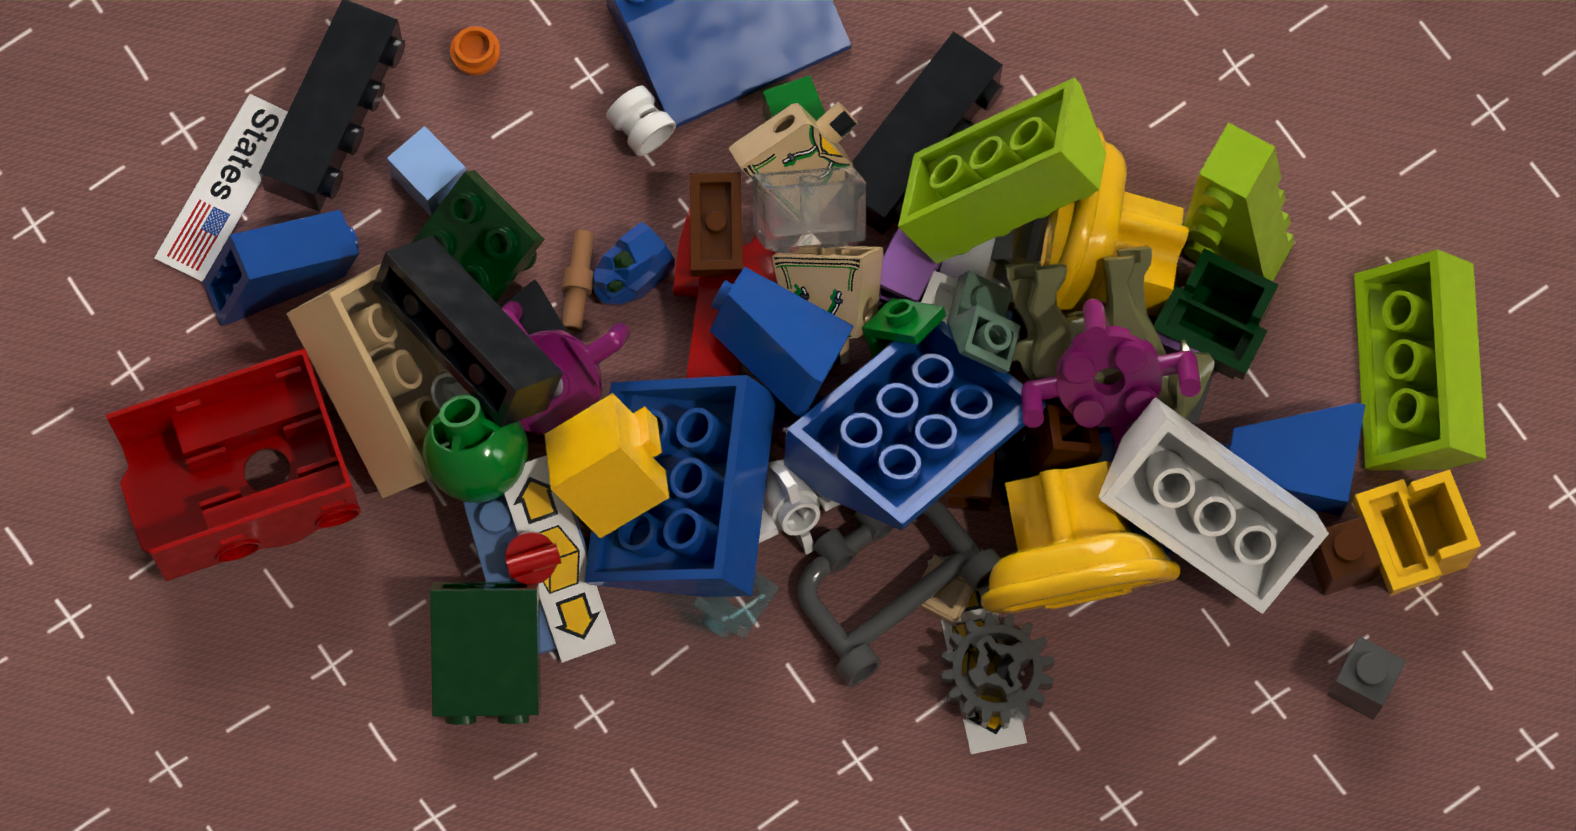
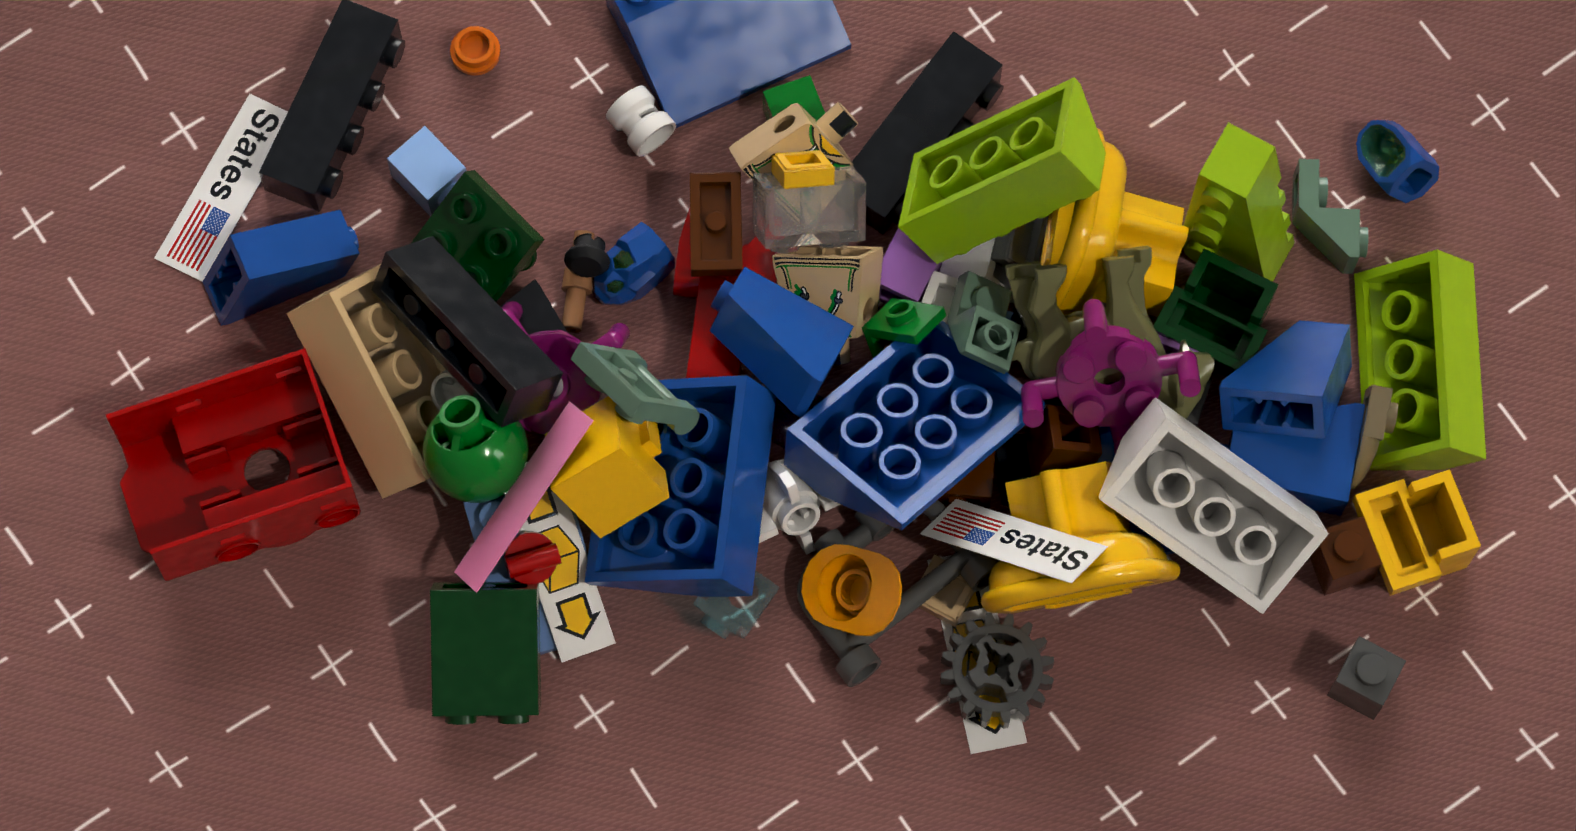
(523, 496): none -> bright pink sticker
(587, 256): none -> black piece
(632, 387): none -> sand green plate
(802, 169): none -> yellow tile
(852, 589): none -> light orange piece
(1014, 540): none -> white sticker
(1290, 382): none -> blue slope
(1331, 230): none -> sand green slope
(1378, 418): none -> dark tan plate
(1396, 160): none -> blue rock

